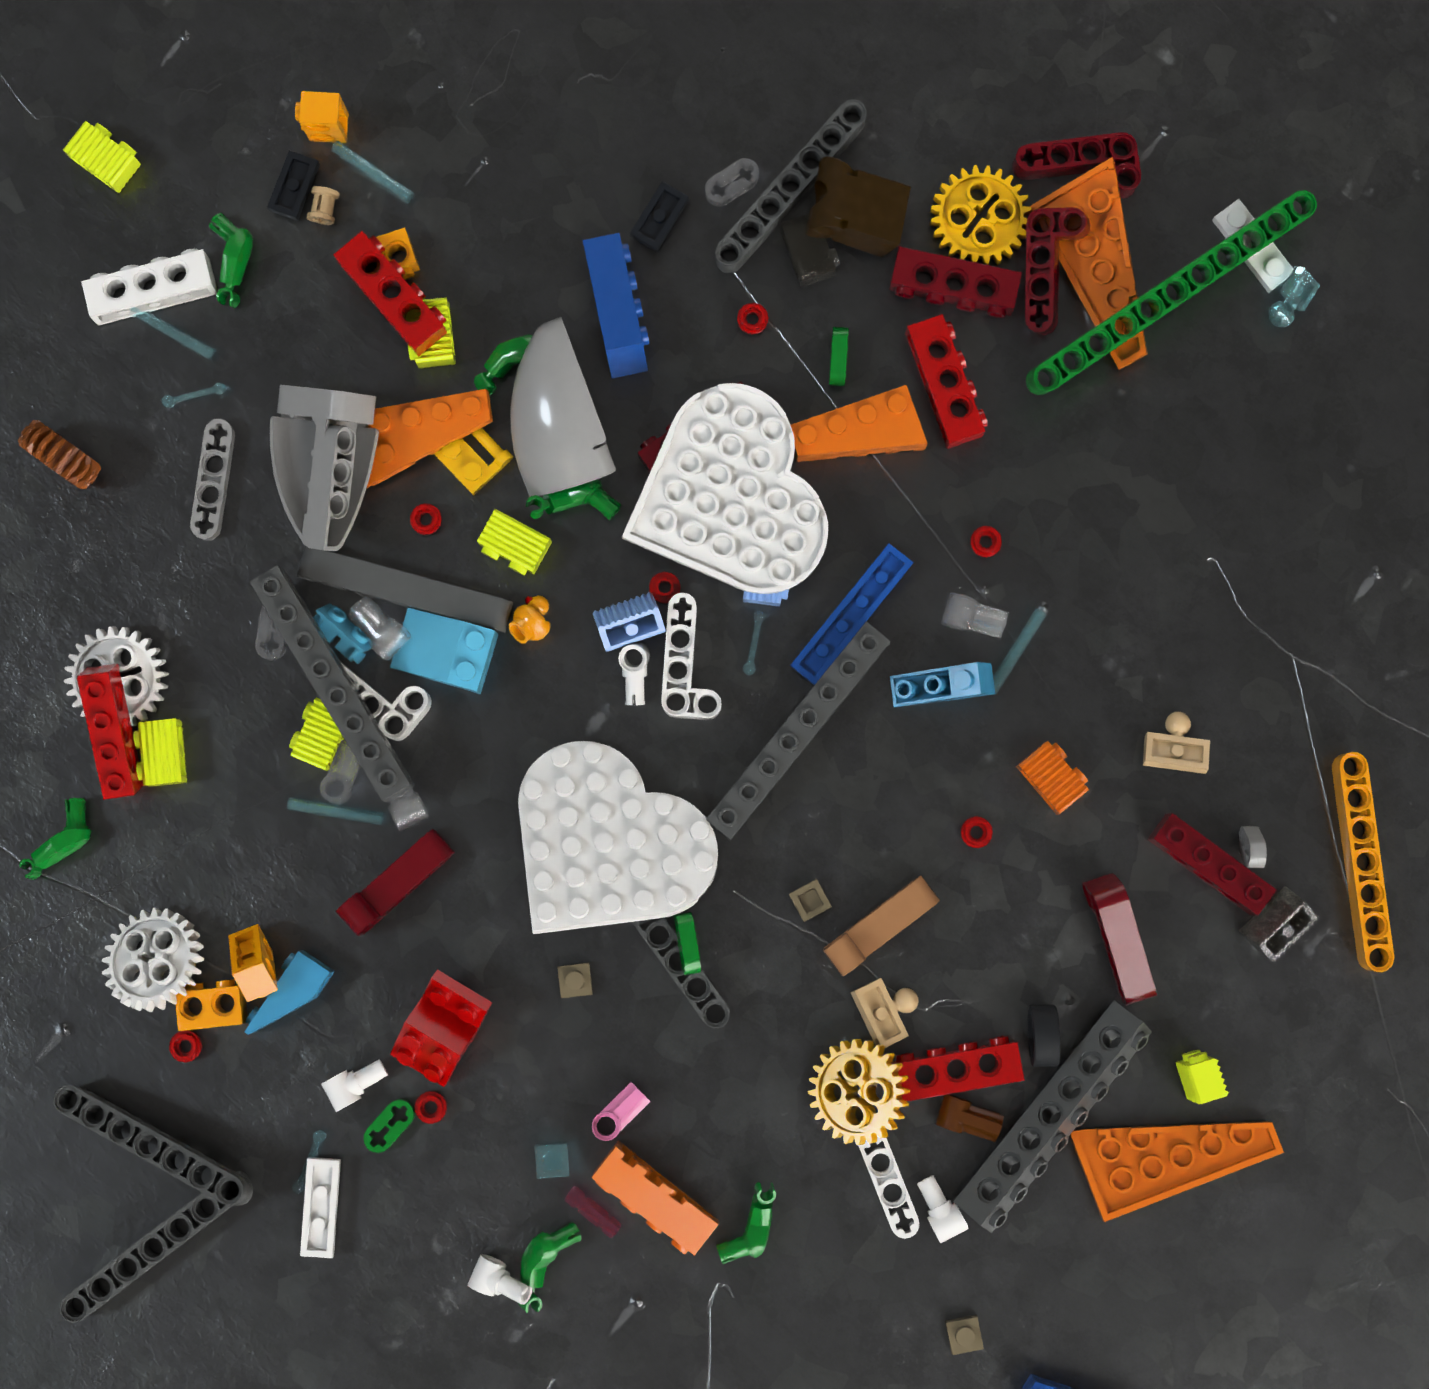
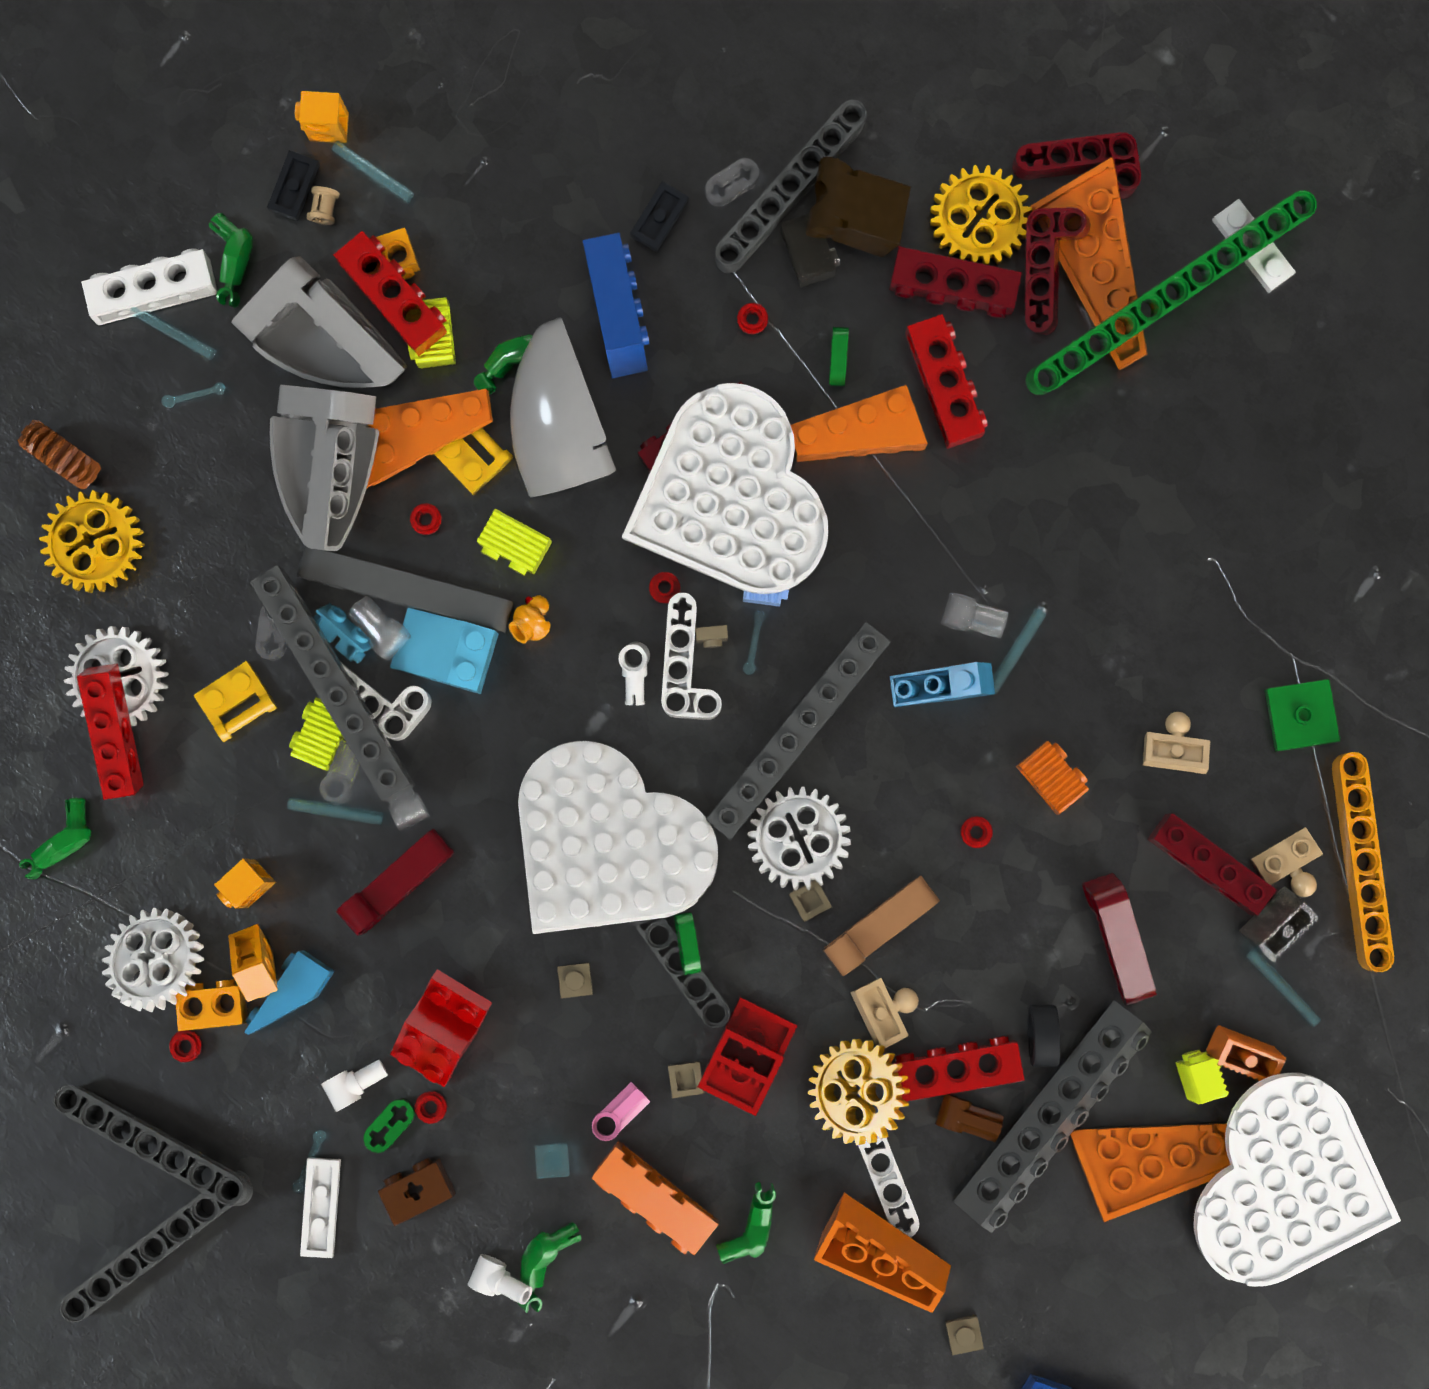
(80, 516): none -> yellow gear
(102, 156): neon yellow brick -> none
(161, 752): neon yellow brick -> none
(208, 479): light grey beam -> none
(229, 693): none -> yellow plate
(244, 884): none -> light orange brick
(317, 331): none -> light grey panel
(435, 1190): none -> reddish brown brick
(569, 498): green arm -> none
(593, 1212): clear pink axle -> none
(629, 622): light blue brick -> none
(685, 1079): none -> dark tan plate
(711, 636): none -> dark tan plate
(747, 1056): none -> red bracket
(773, 850): none -> white gear
(851, 614): blue plate -> none
(881, 1255): none -> orange wedge
(943, 1215): white pin -> none
(992, 534): red plate -> none
(1245, 1054): none -> orange brick
(1252, 847): light grey beam -> none
(1283, 987): none -> clear light blue piece
(1288, 858): none -> tan plate
(1293, 1186): none -> white plate
(1298, 293): clear light blue plate -> none
(1302, 715): none -> green plate

